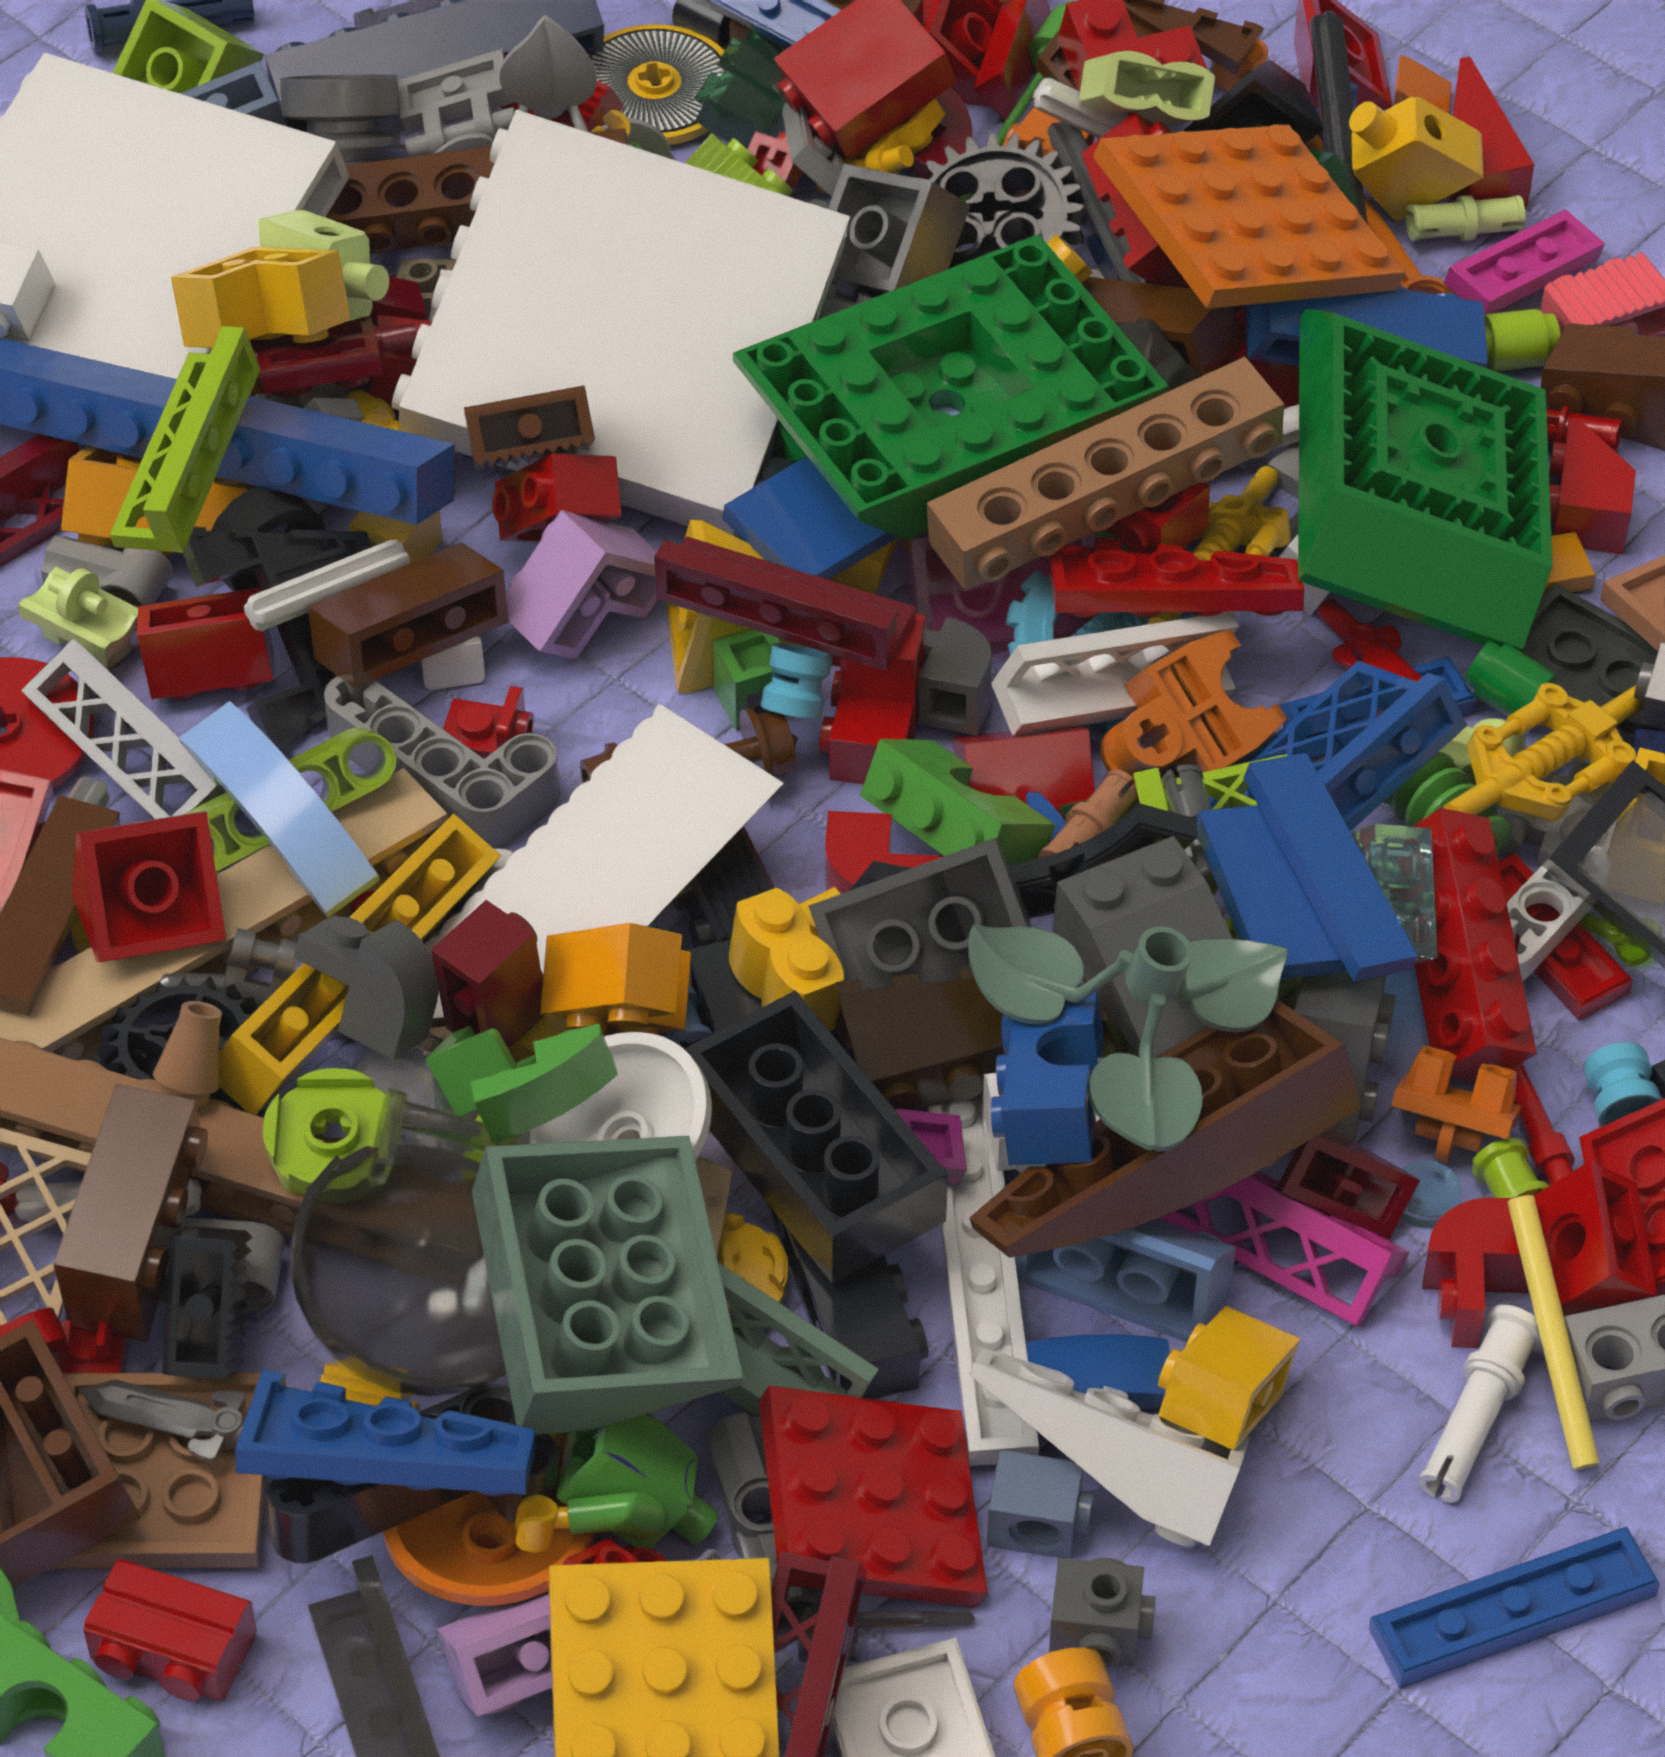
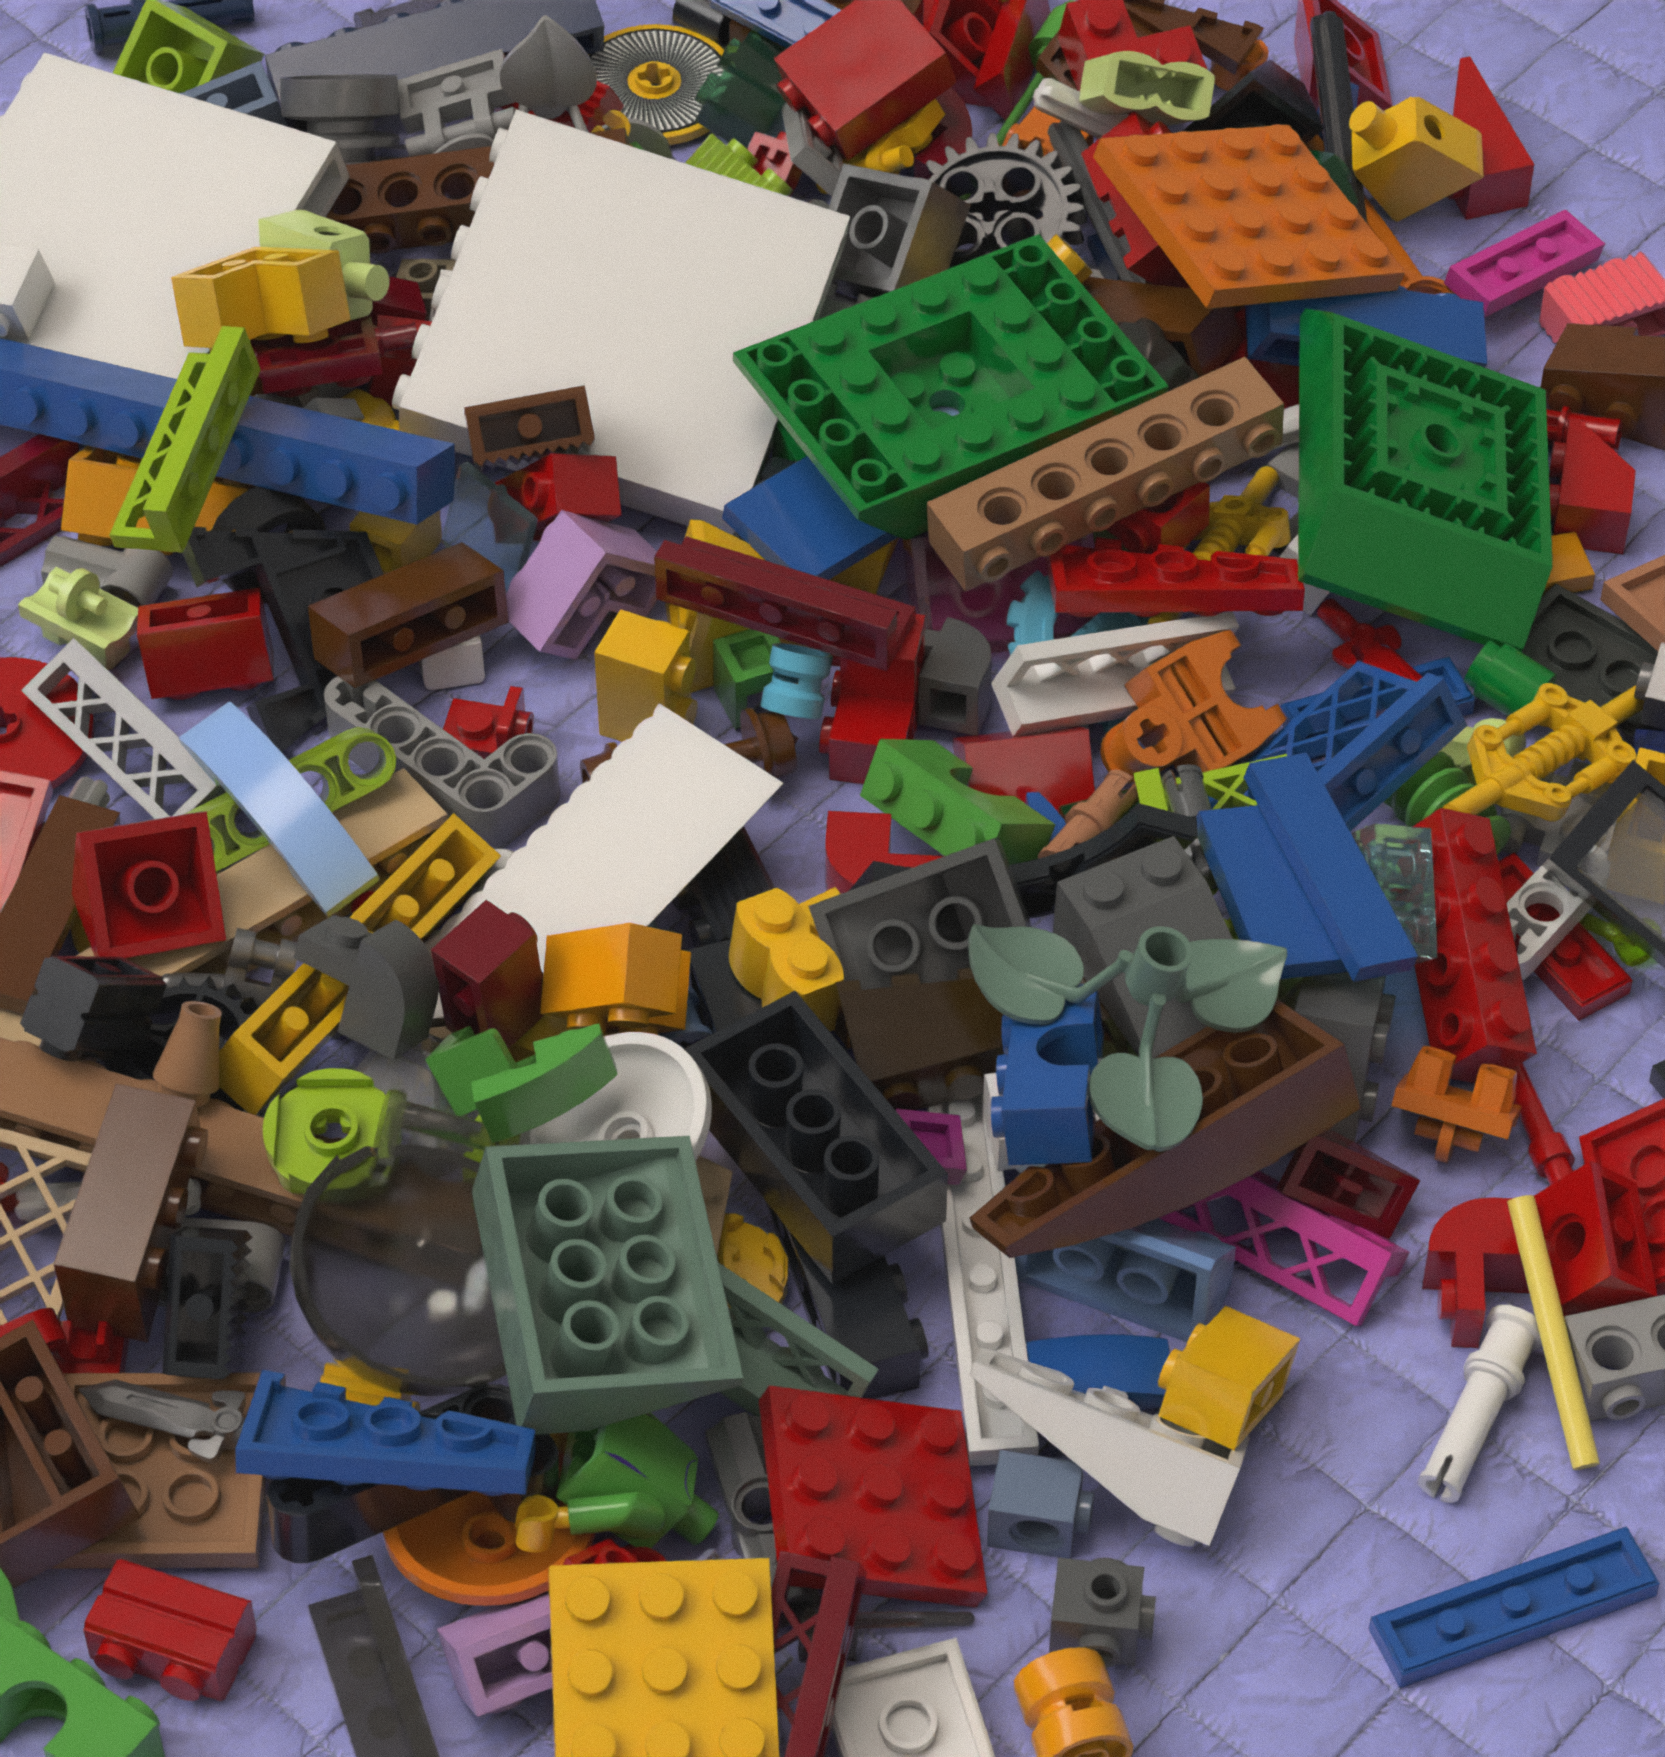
(92, 1006): none -> black brick
(294, 596): white axle -> none
(489, 521): none -> clear light blue piece
(637, 669): none -> yellow brick
(1419, 81): orange slope -> none
(1434, 1196): clear light blue tile -> none
(1465, 218): yellowish green pin -> none
(1506, 1169): lime bush -> none
(1520, 339): lime brick -> none
(1620, 1079): medium azure wheel -> none

